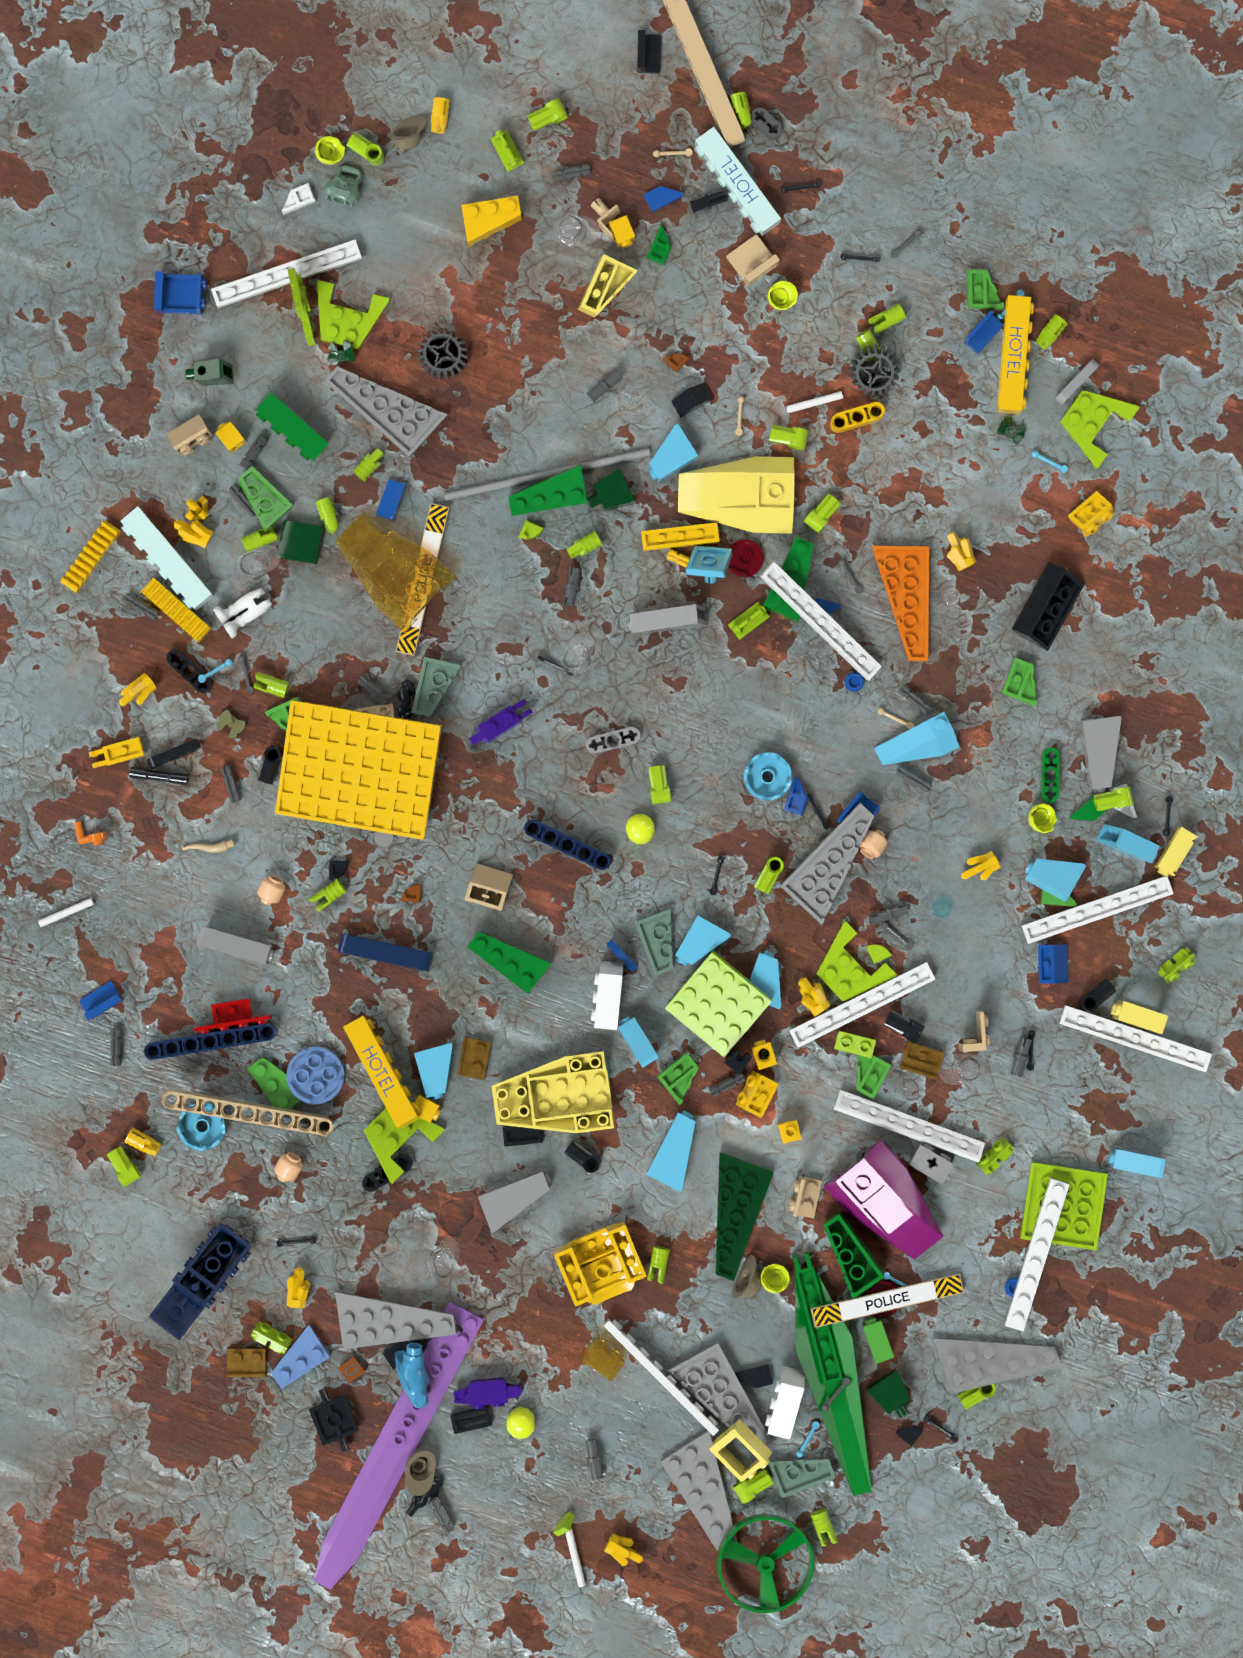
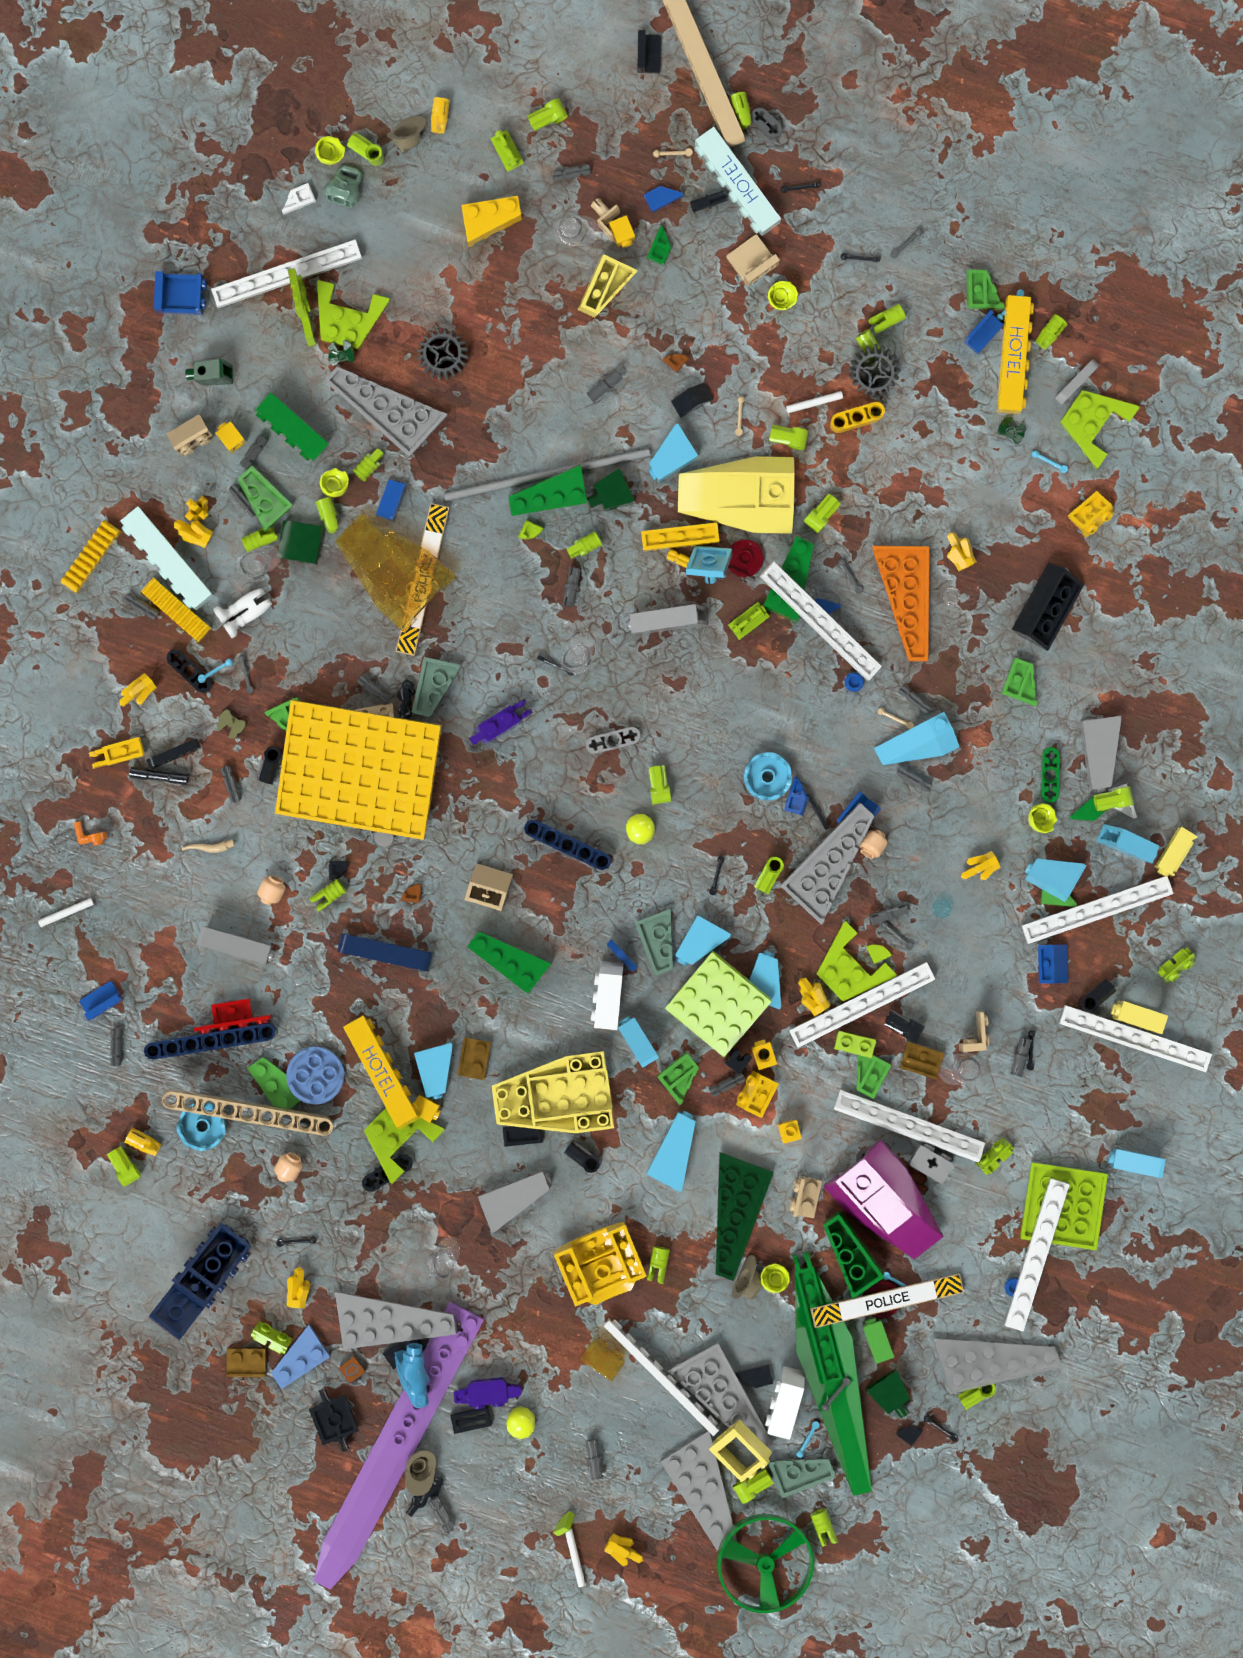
(271, 685): lime hinge -> none
(334, 482): none -> neon yellow hair
(1166, 832): black hinge -> none

